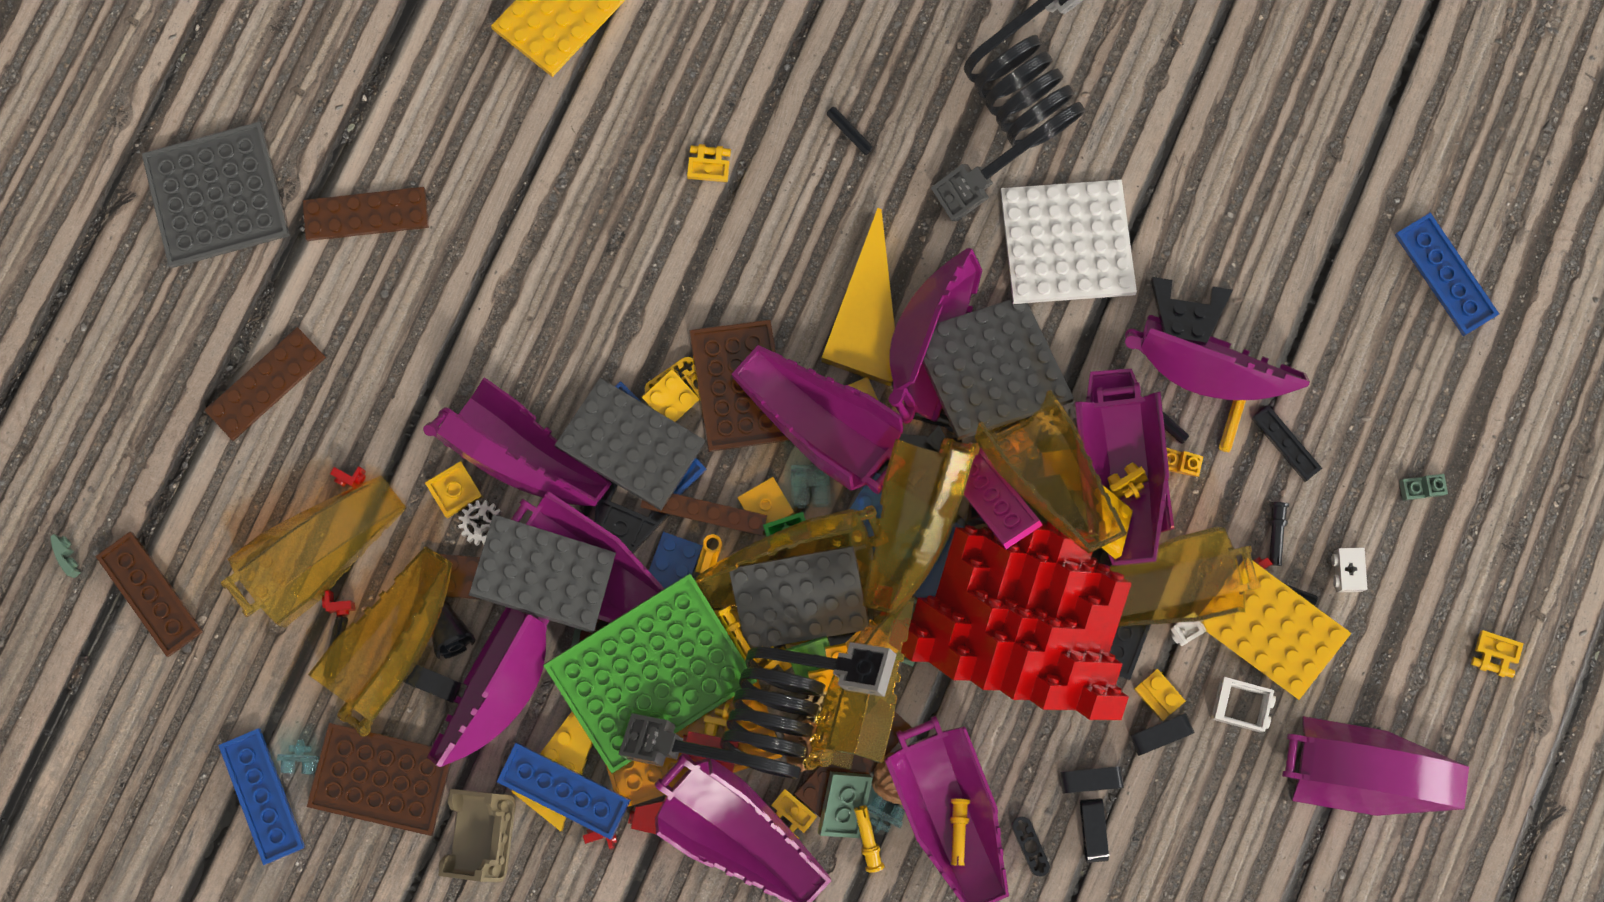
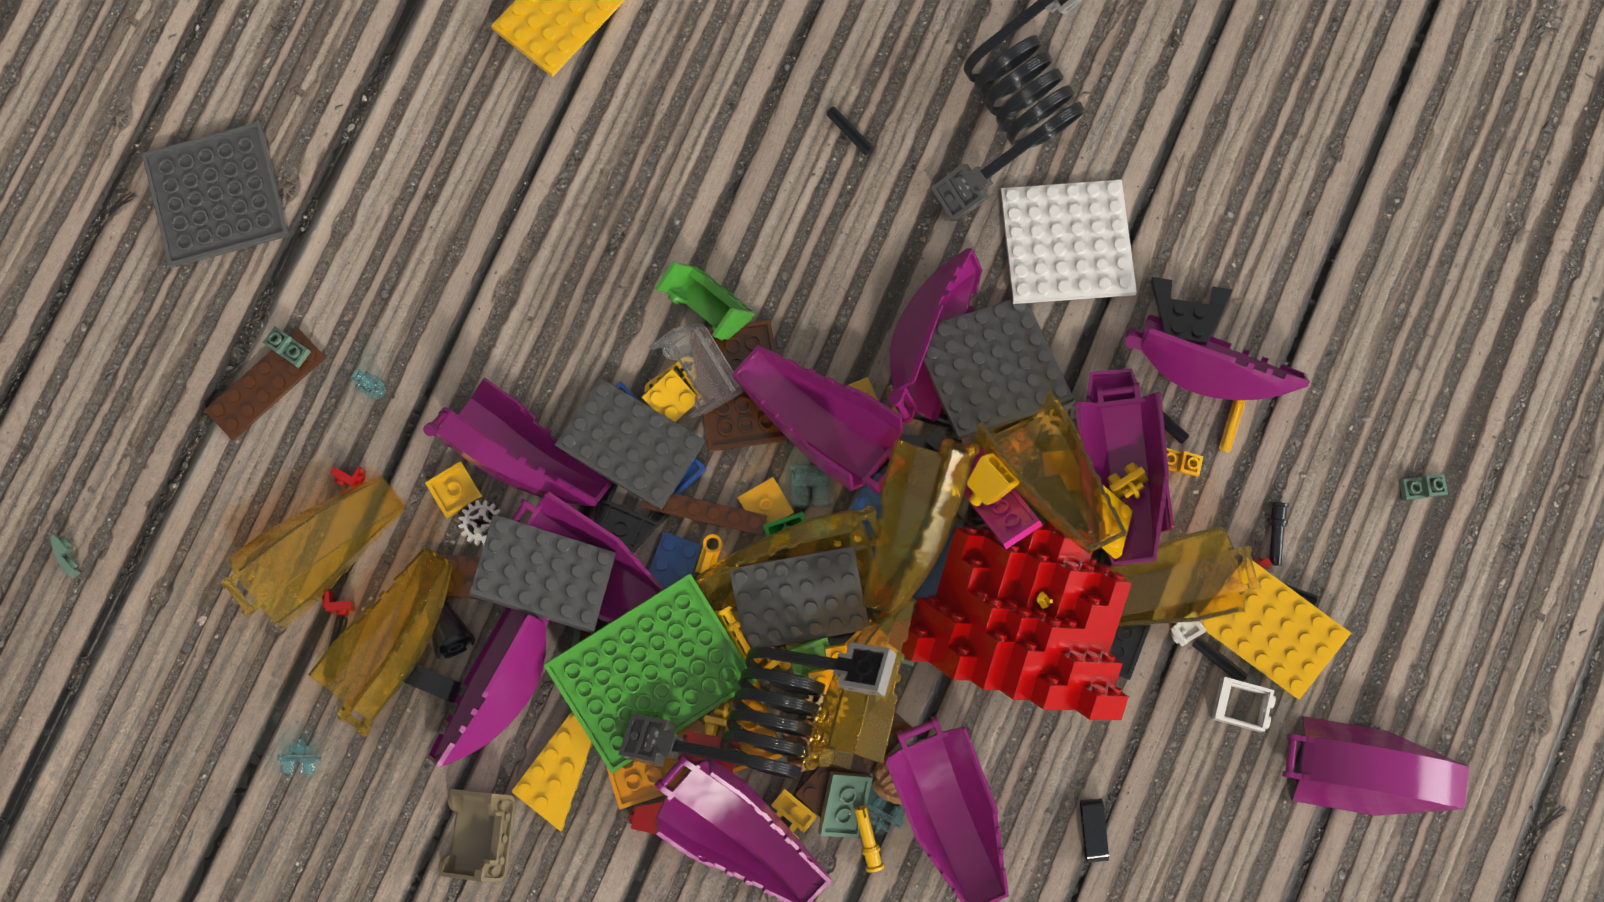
(149, 594): reddish brown plate -> none
(261, 796): blue plate -> none
(286, 347): none -> sand green slope
(365, 214): reddish brown plate -> none
(368, 384): none -> clear light blue hips
(378, 780): reddish brown plate -> none
(563, 791): blue plate -> none
(593, 836): red bracket -> none
(703, 365): none -> clear windscreen
(705, 297): none -> bright green windscreen
(709, 169): yellow plate -> none
(865, 319): yellow slope -> none
(959, 821): yellow pin -> none
(990, 481): none -> yellow torso
(1031, 864): black beam -> none
(1043, 600): none -> yellow rock
(1092, 779): black beam -> none
(1159, 695): yellow plate -> none
(1162, 734): black beam -> none
(1219, 659): none -> black axle
(1286, 443): black tile -> none
(1352, 559): white brick -> none
(1446, 274): blue plate -> none
(1498, 647): yellow plate -> none

